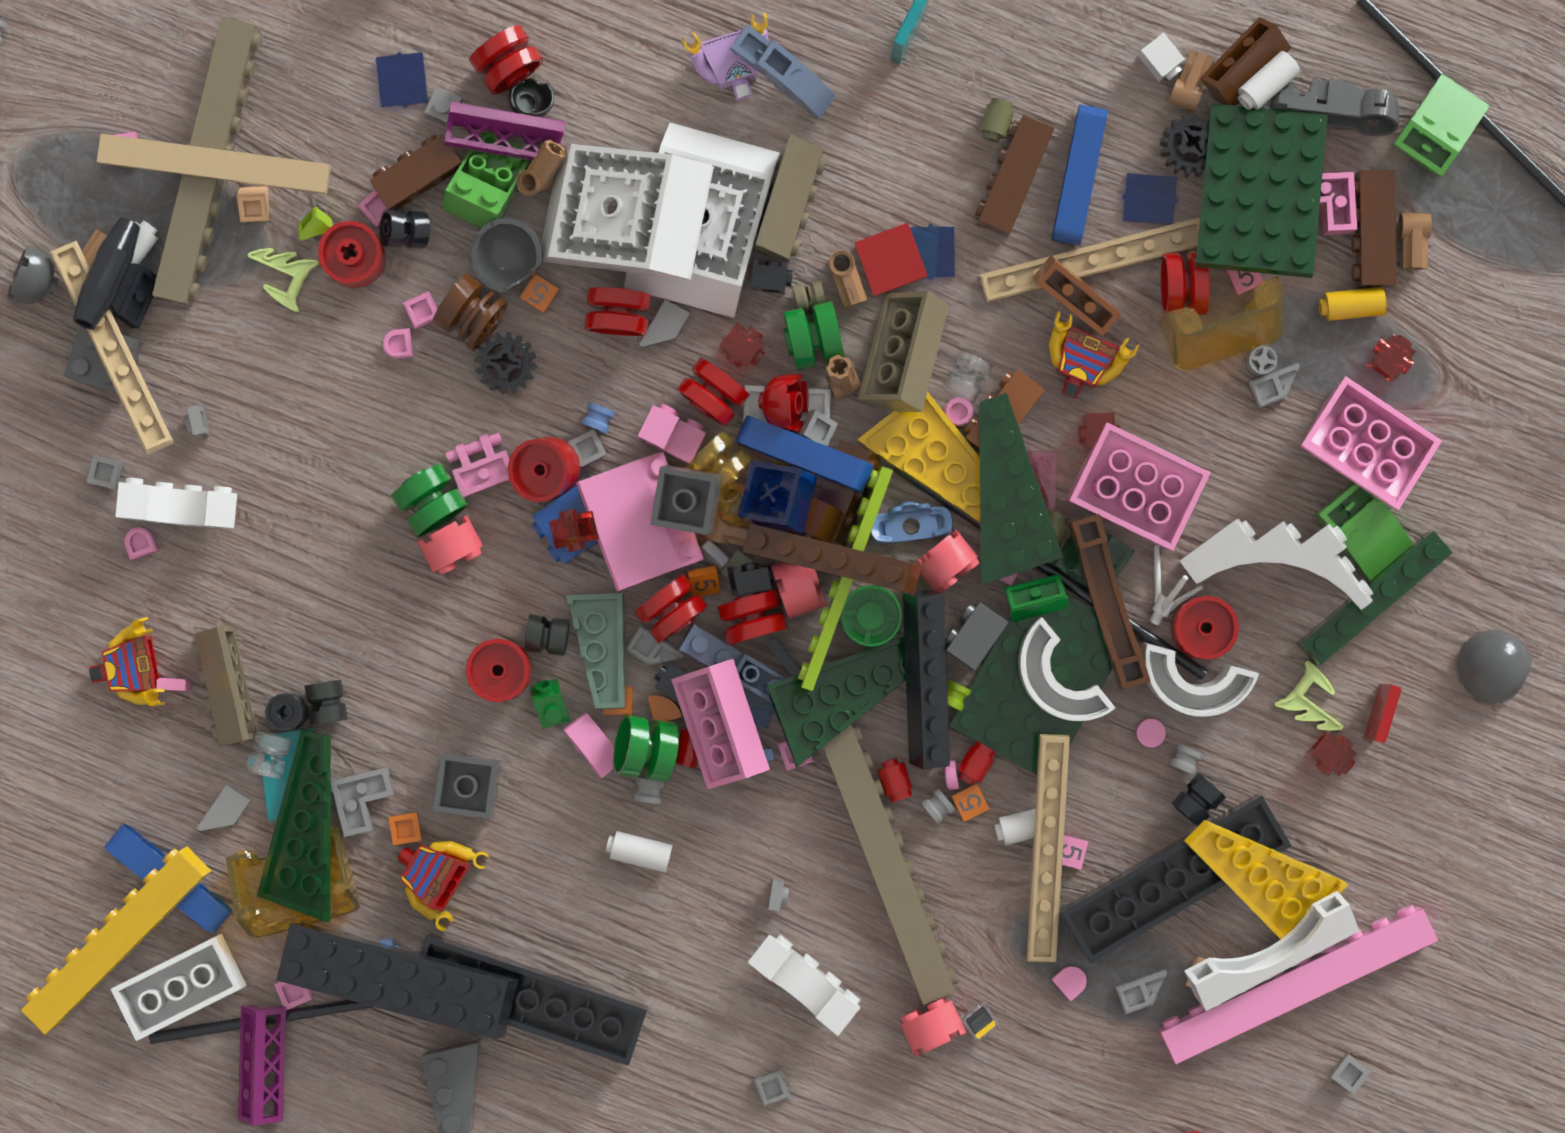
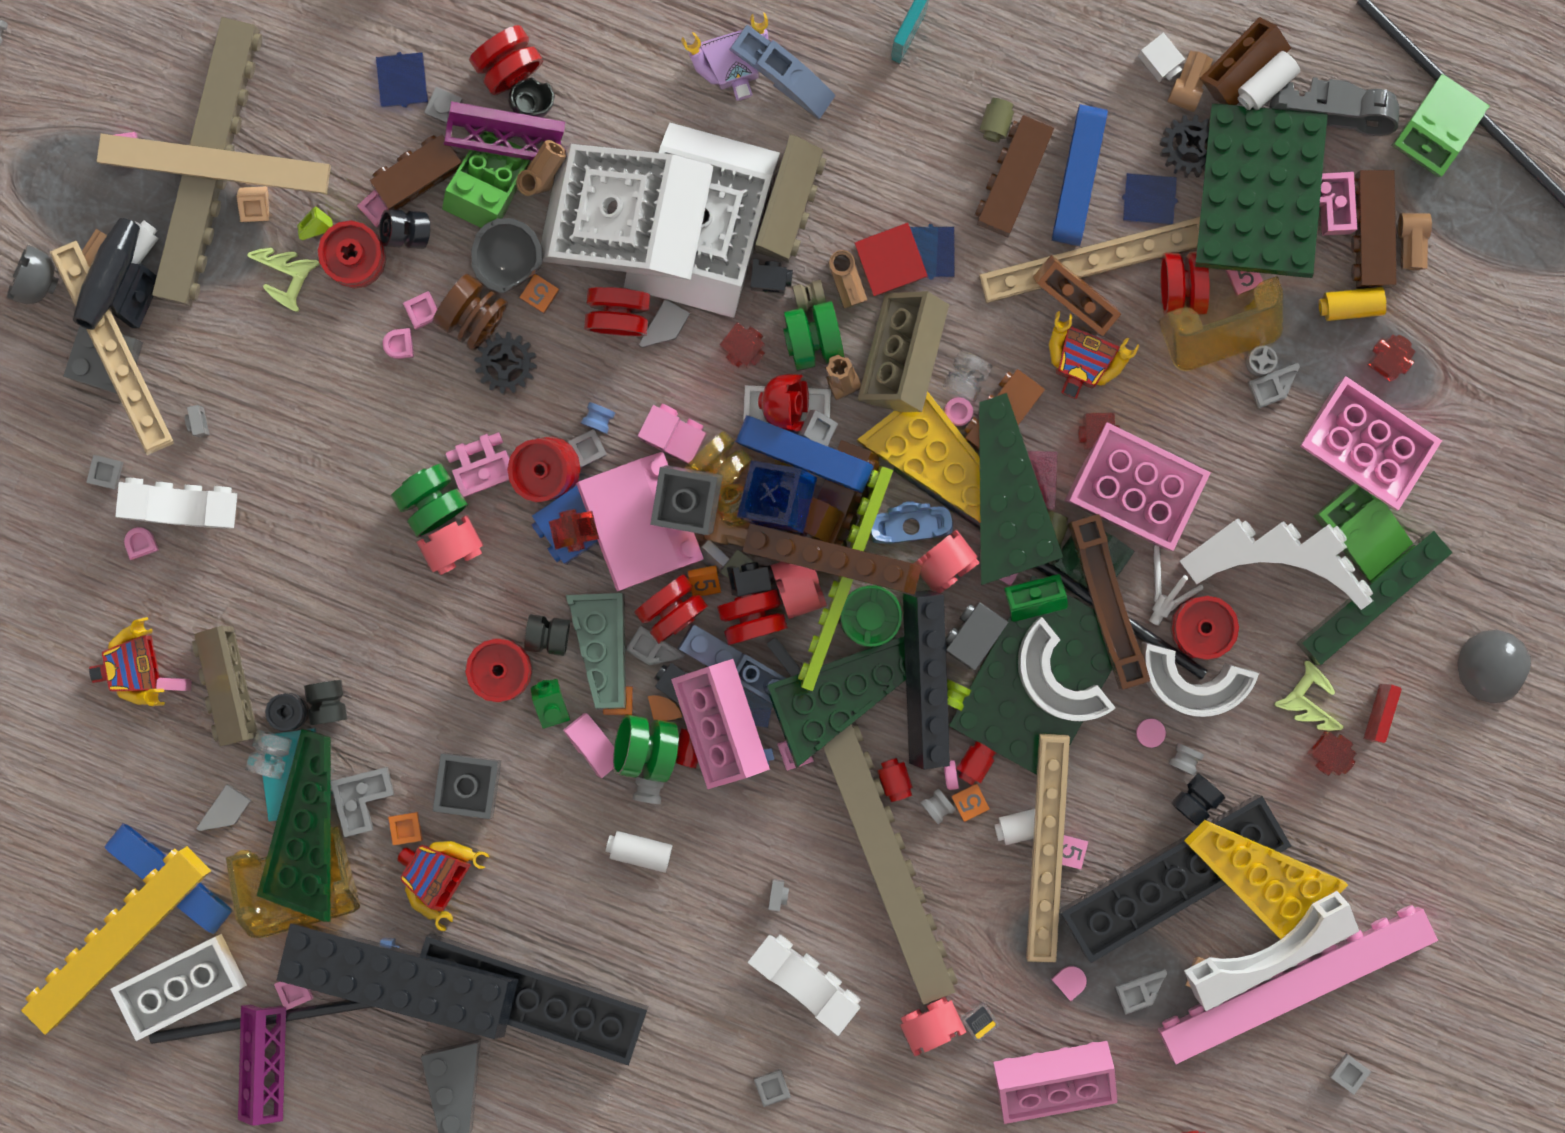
(715, 389): red wheel -> none
(1055, 1082): none -> bright pink slope

